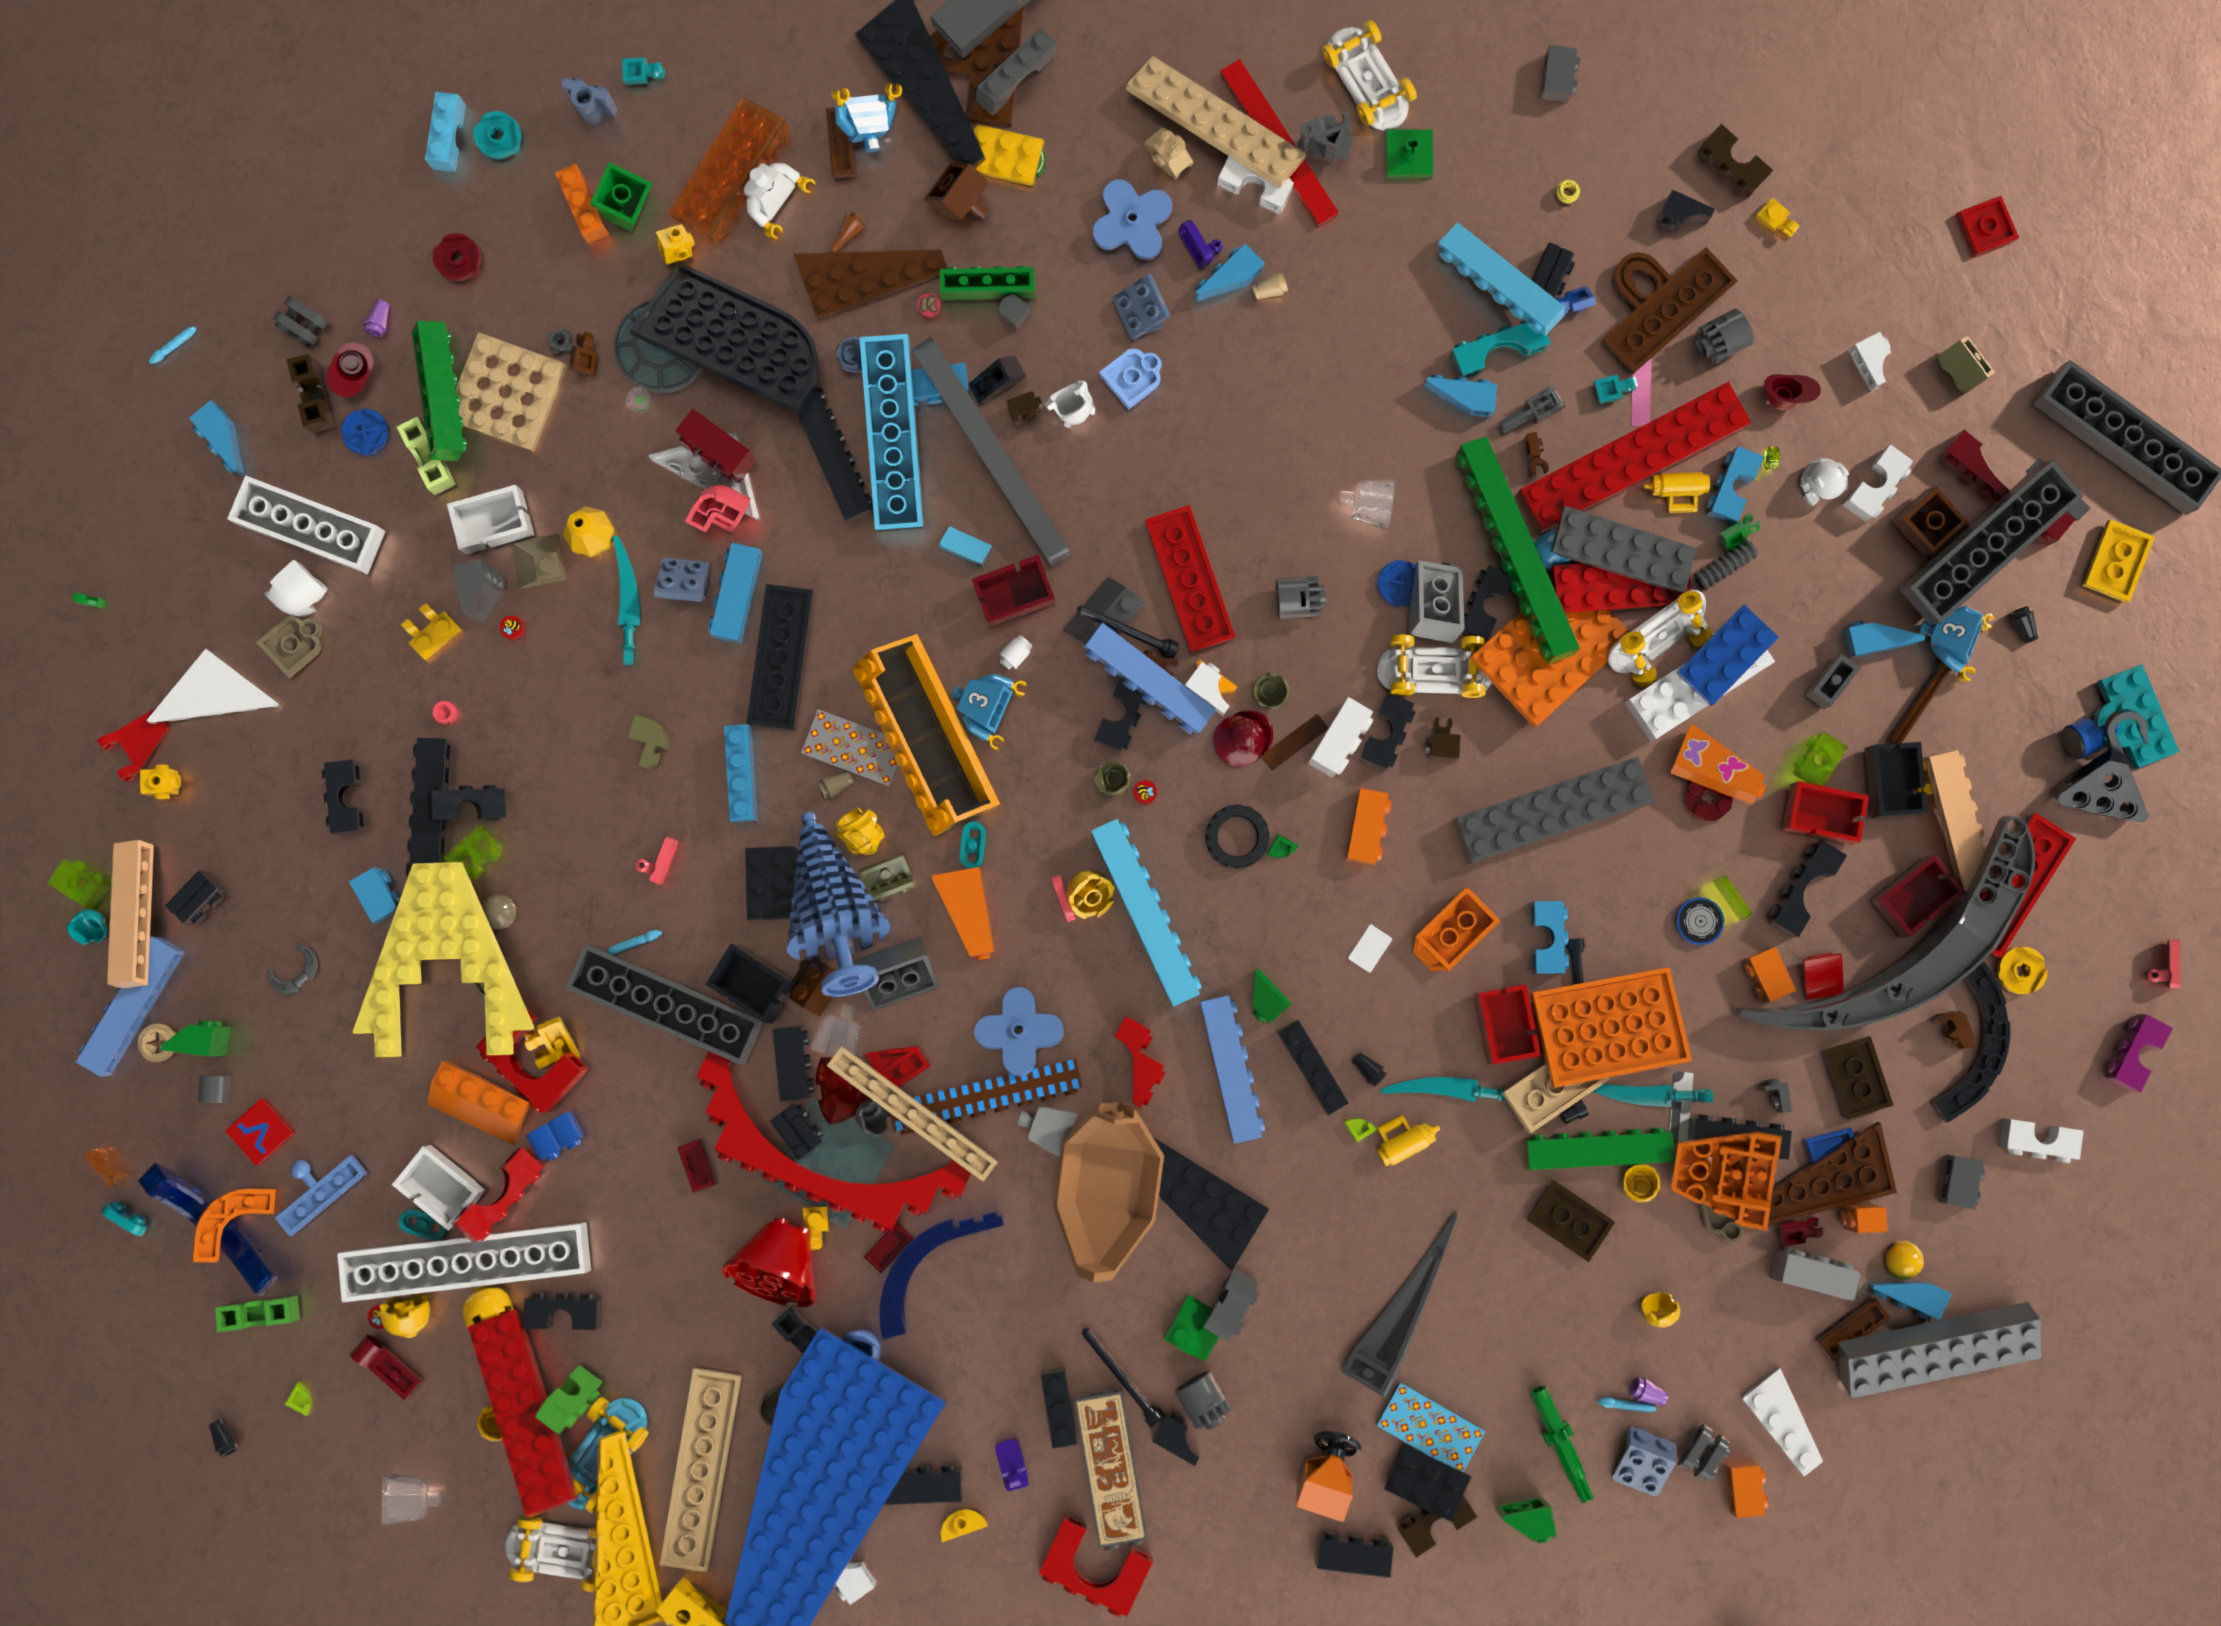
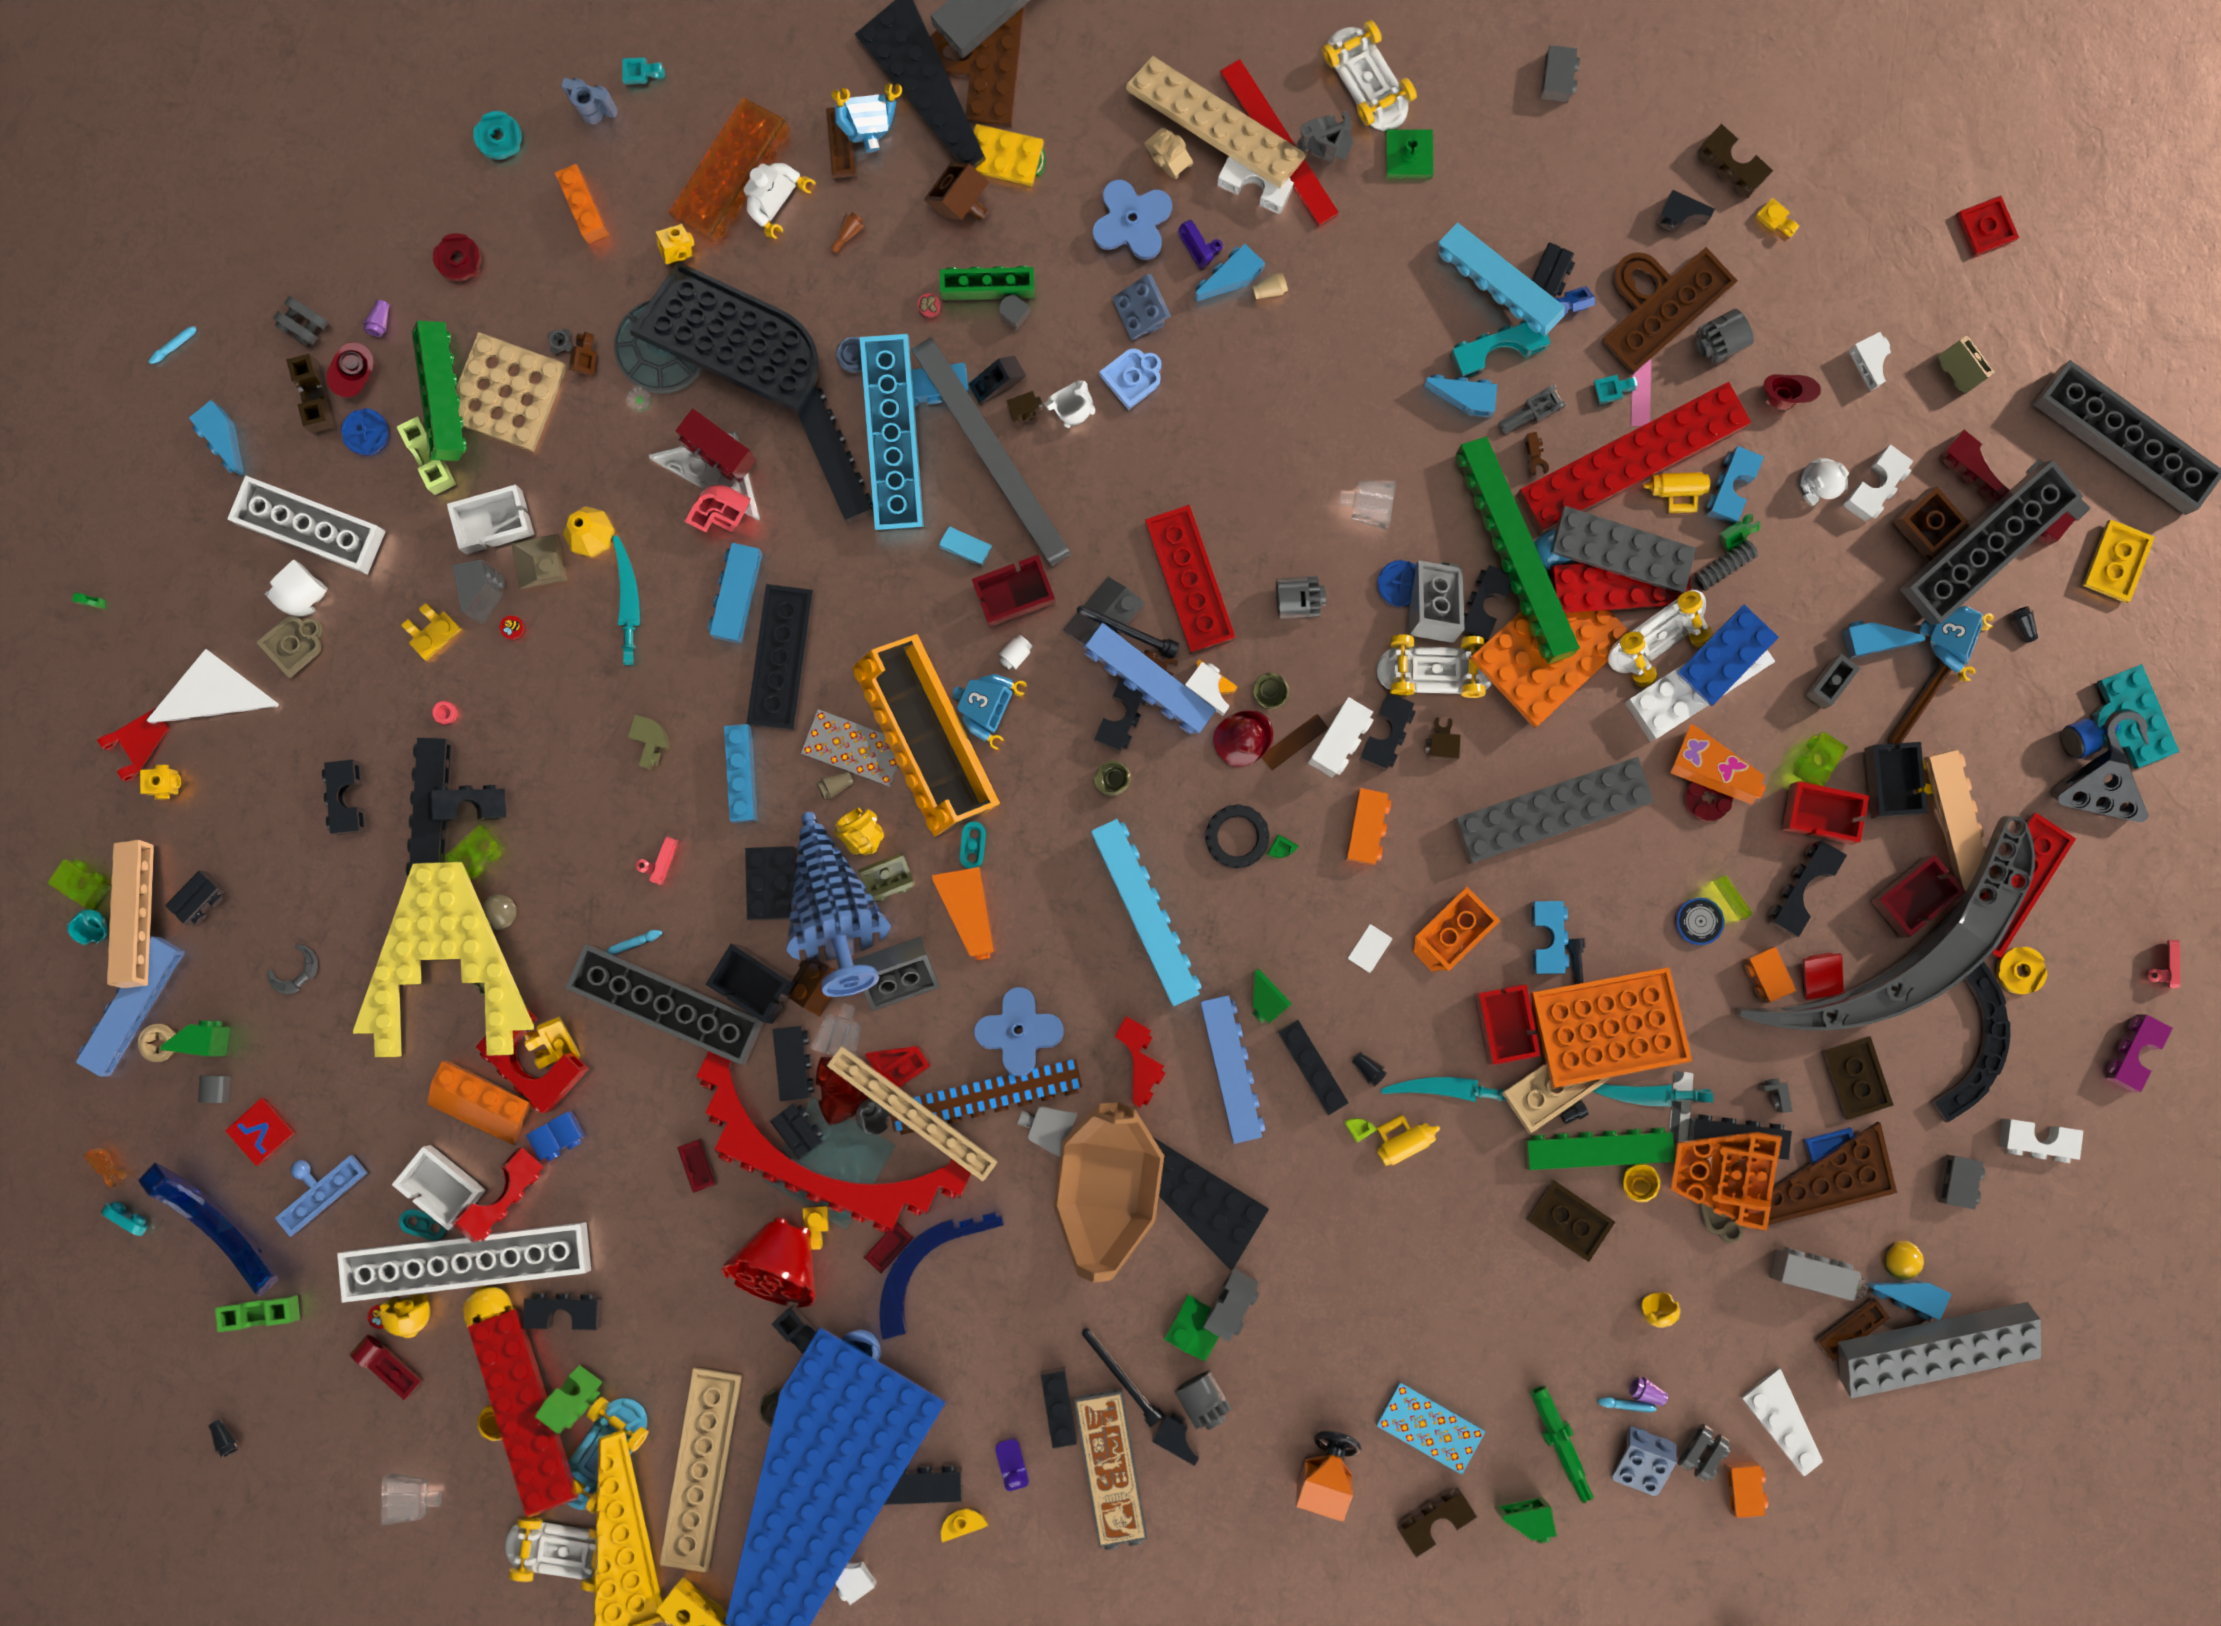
(223, 1209): orange plate -> none
(300, 1399): lime tile -> none
(376, 894): dark azure brick -> none
(441, 145): medium azure arch -> none
(620, 196): green slope -> none
(682, 579): sand blue plate -> none
(856, 278): reddish brown wing -> none
(1000, 84): dark grey arch -> none
(1061, 893): coral tile -> none
(1090, 893): yellow cylinder -> none
(1116, 1593): red arch -> none
(1145, 792): tile -> none
(1354, 1554): black brick -> none
(1384, 1347): dark grey plate -> none
(1428, 1483): black plate -> none
(1570, 185): light yellow plate -> none
(1772, 458): clear neon green tile -> none
(1796, 1232): dark red plate -> none
(1864, 1218): orange brick -> none
(1959, 1029): reddish brown hand -> none

